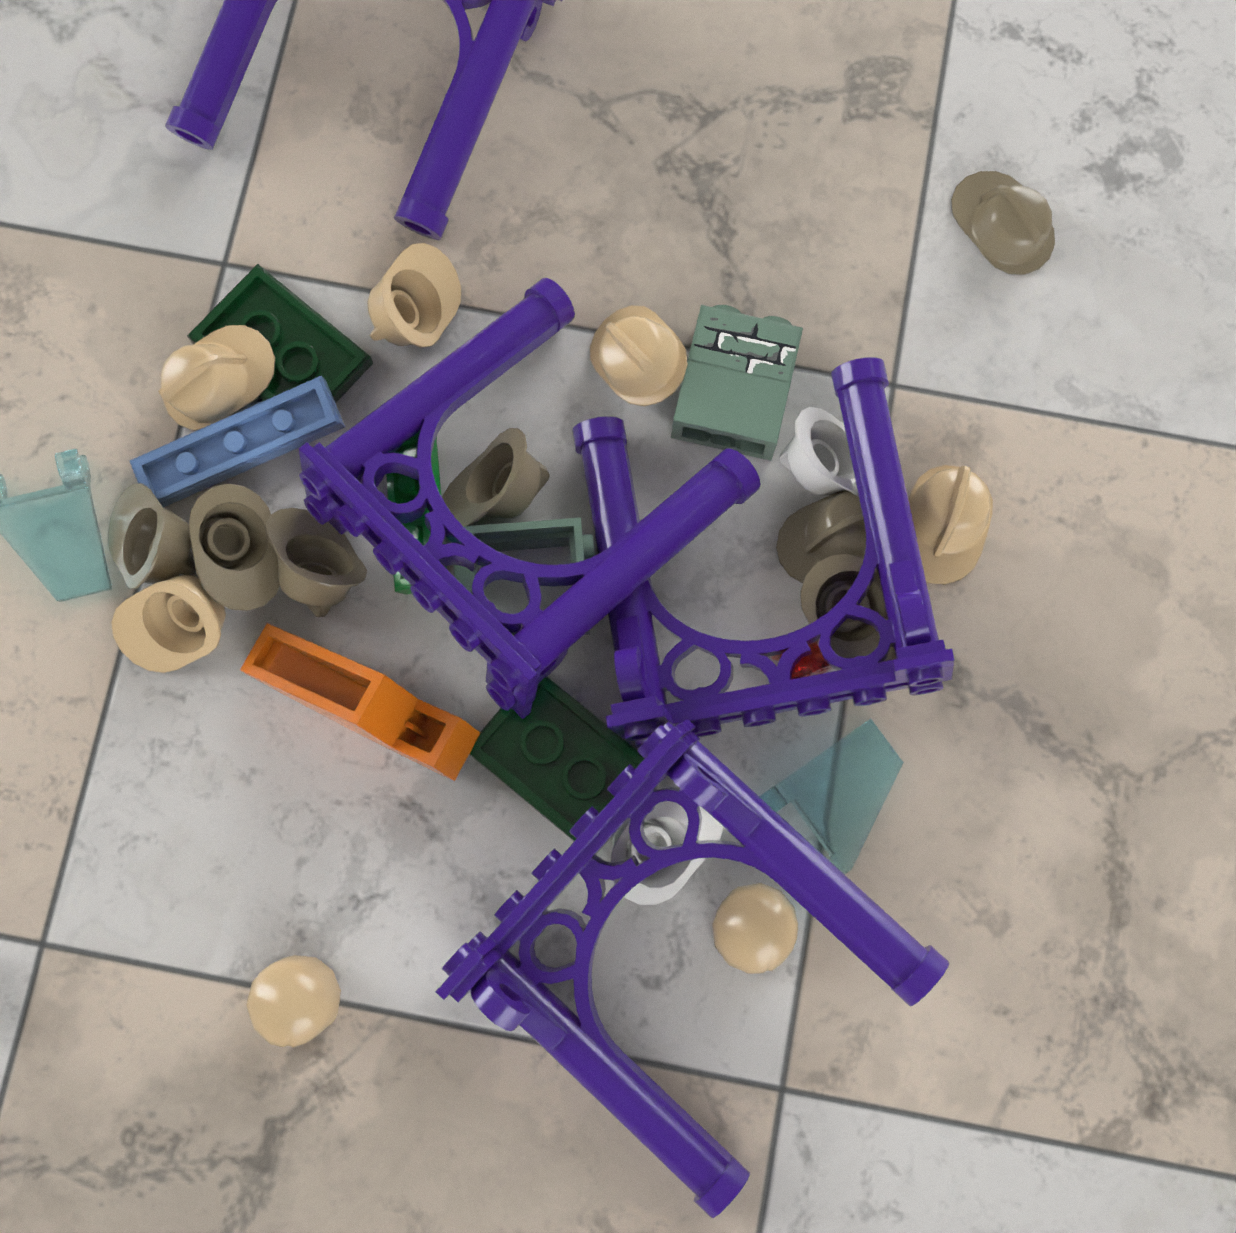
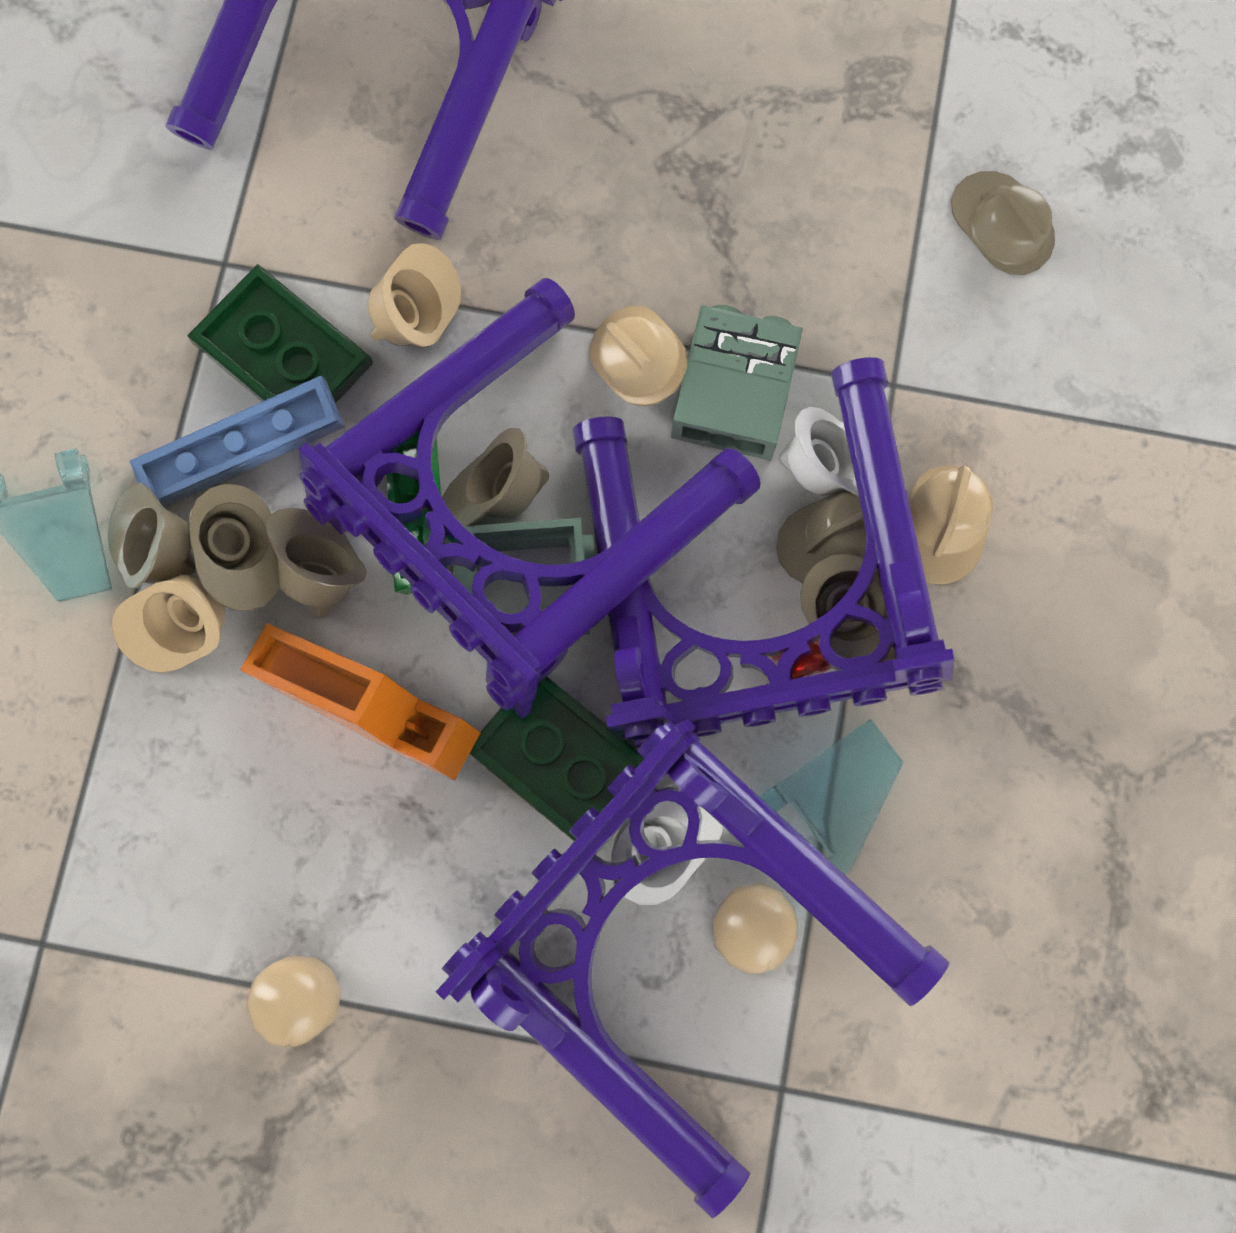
(216, 376): tan piece -> none

